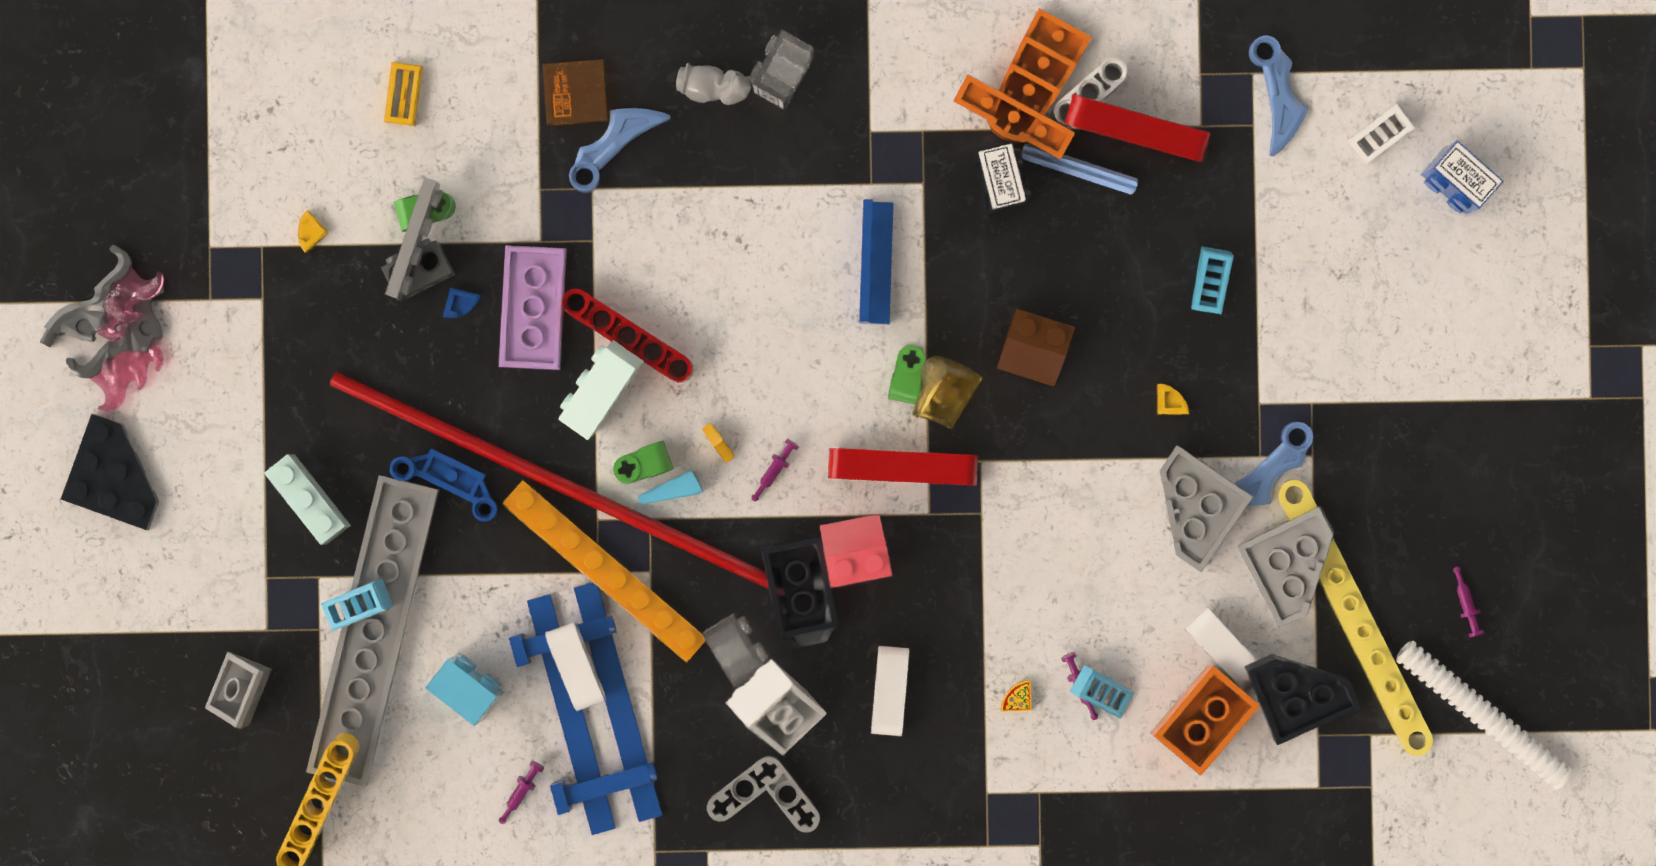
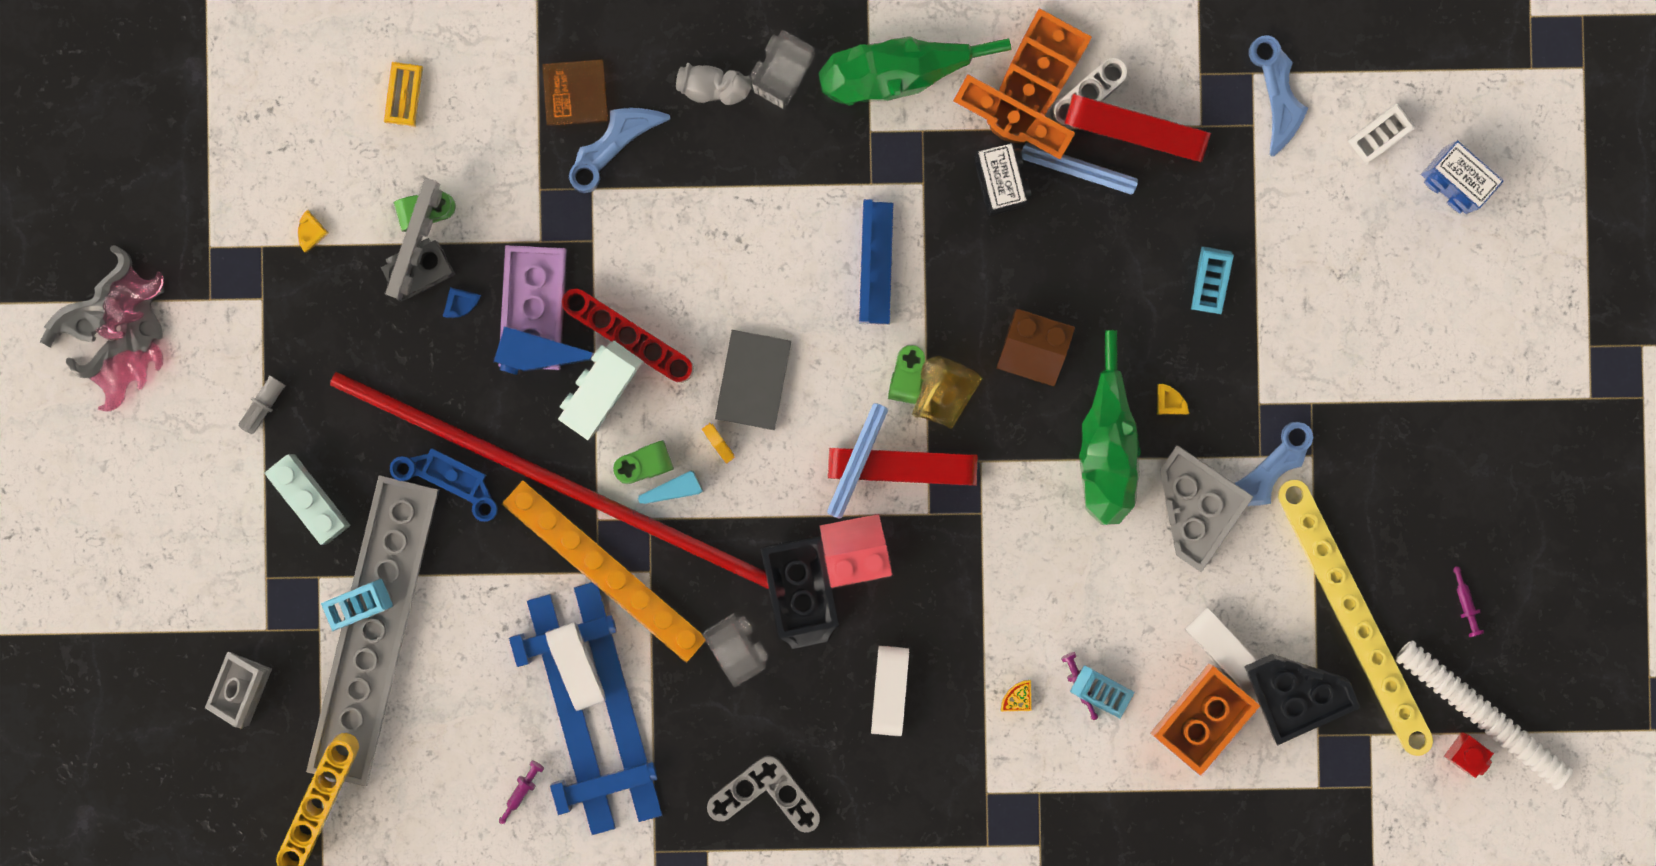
(110, 476): black plate -> none
(261, 405): none -> light grey axle
(465, 689): medium azure brick -> none
(529, 352): none -> blue slope
(753, 380): none -> dark grey tile
(775, 468): magenta piece -> none
(776, 707): white brick -> none
(857, 460): none -> light blue axle
(896, 68): none -> green piece
(1110, 446): none -> green piece
(1289, 563): light grey plate -> none
(1469, 755): none -> red brick

